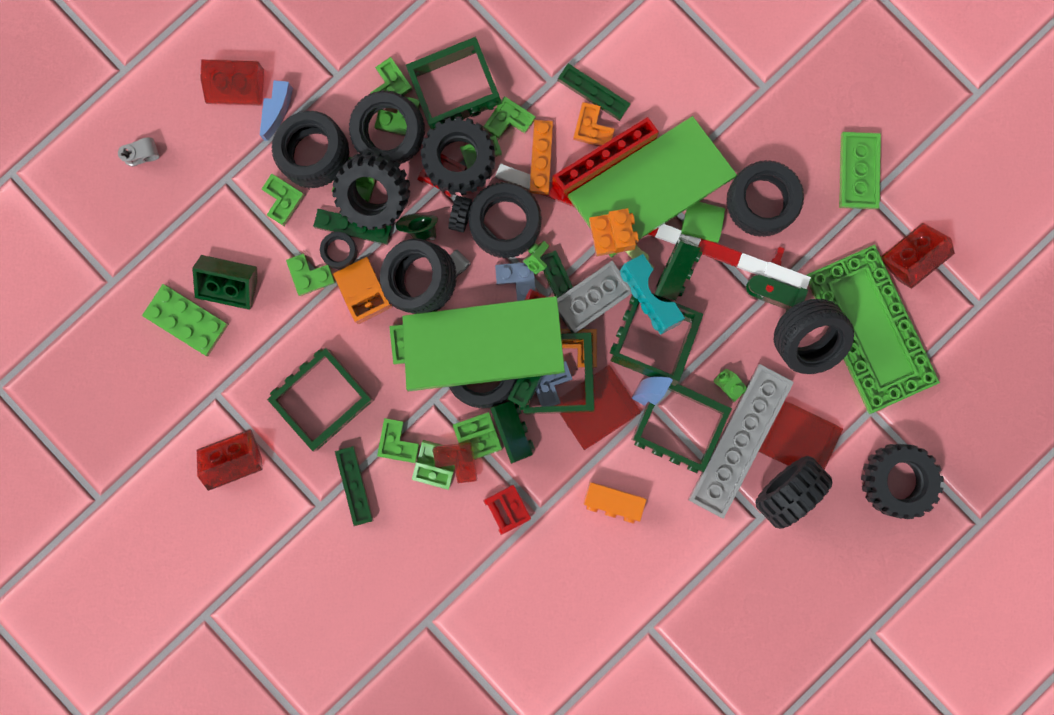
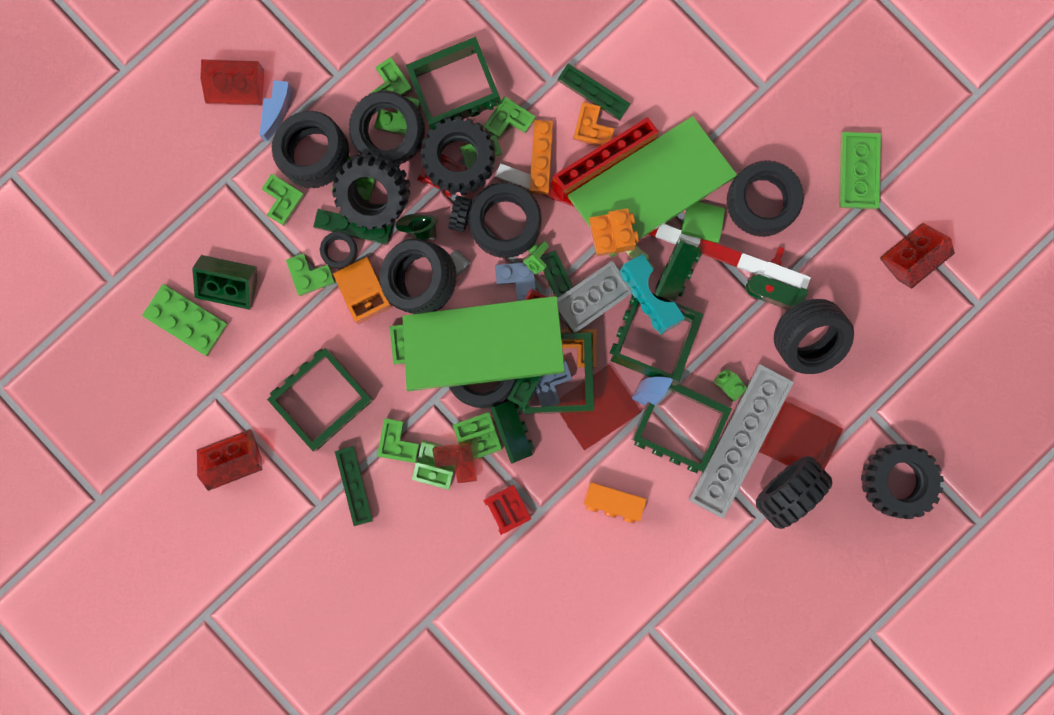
(141, 152): light grey piece -> none
(886, 351): bright green tile -> none

